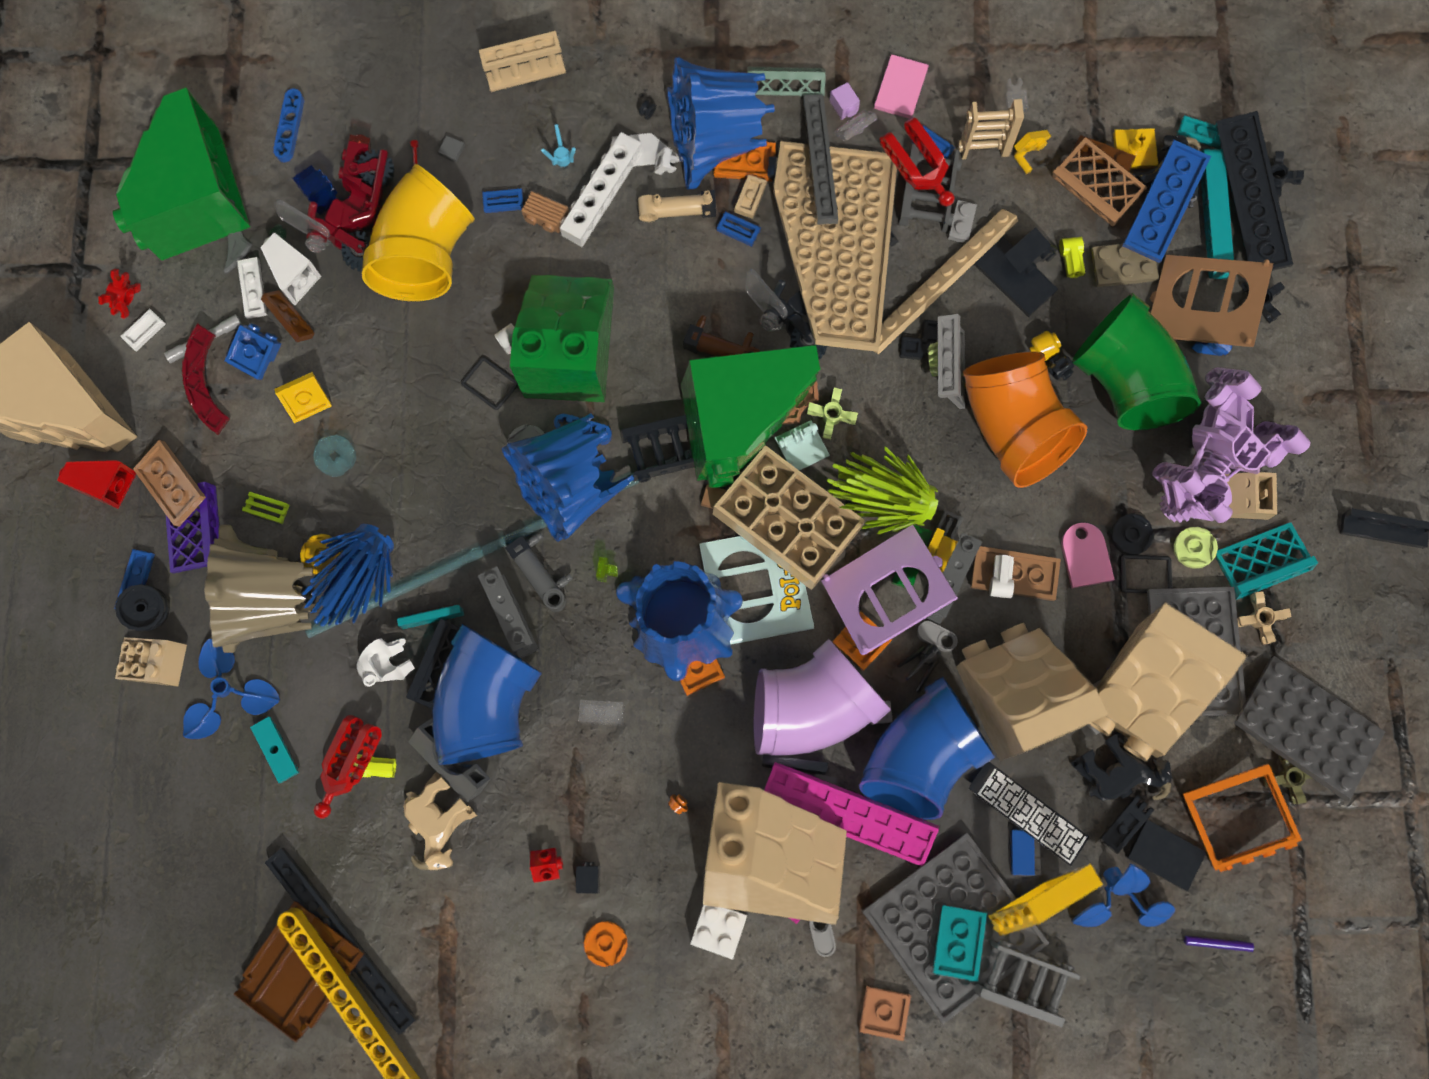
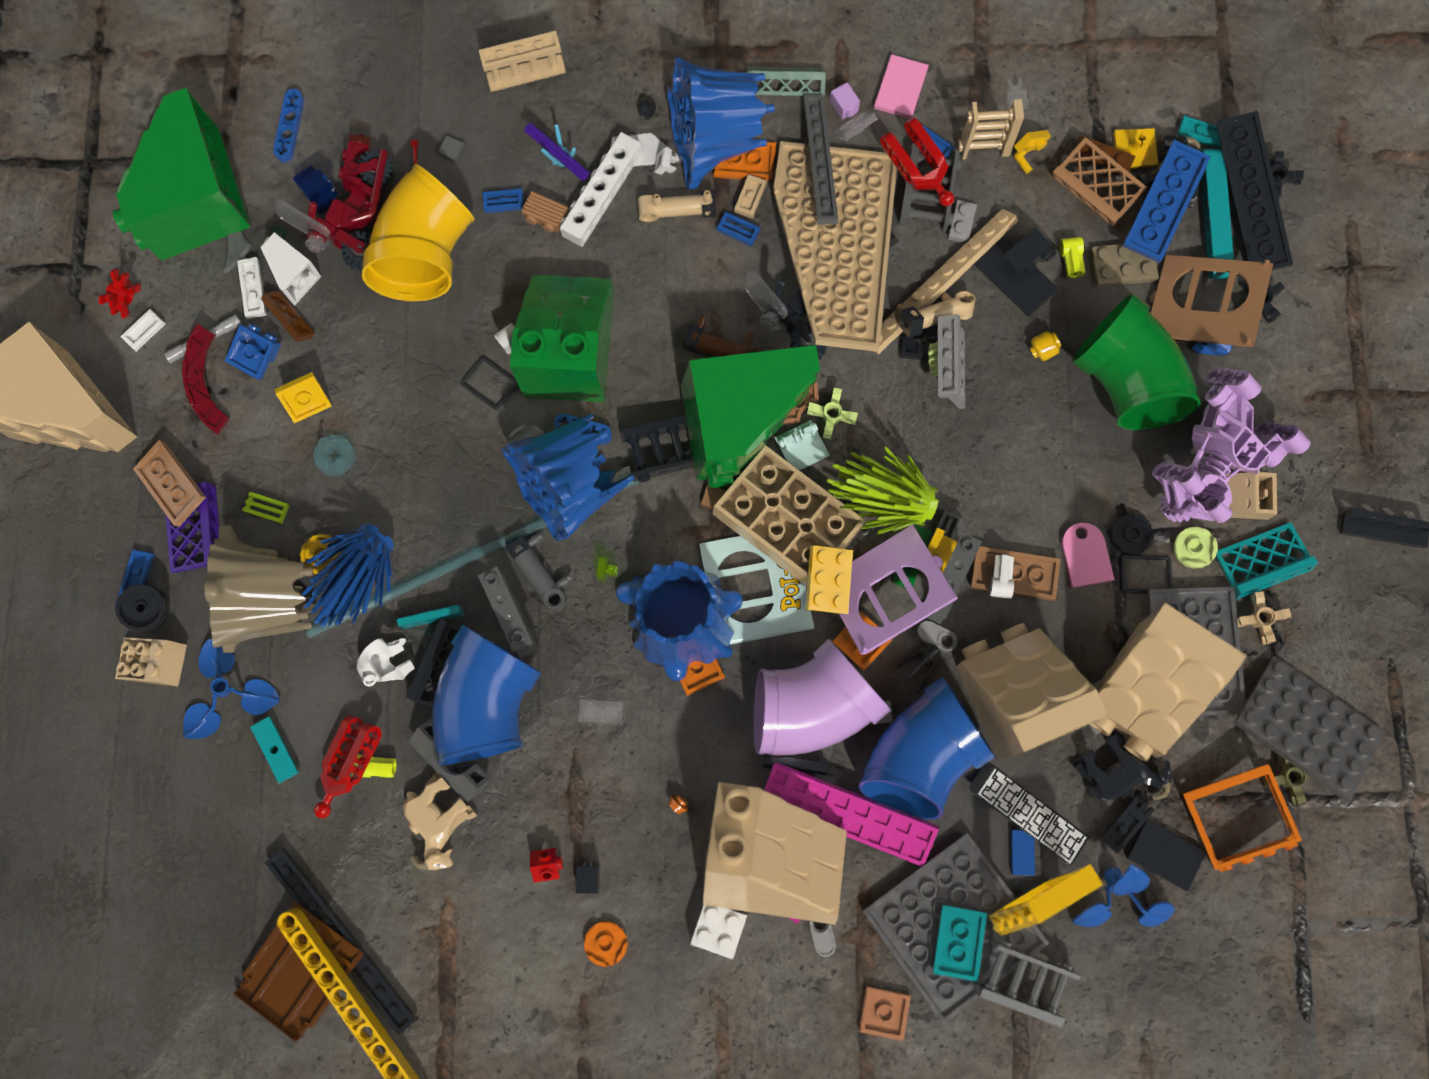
(98, 479): red slope -> none
(556, 151): none -> dark purple axle
(772, 166): black tile -> none
(829, 580): none -> yellow plate
(914, 320): none -> tan piece
(1022, 416): orange cylinder -> none
(1061, 367): black gear -> none
(1218, 943): dark purple bar -> none

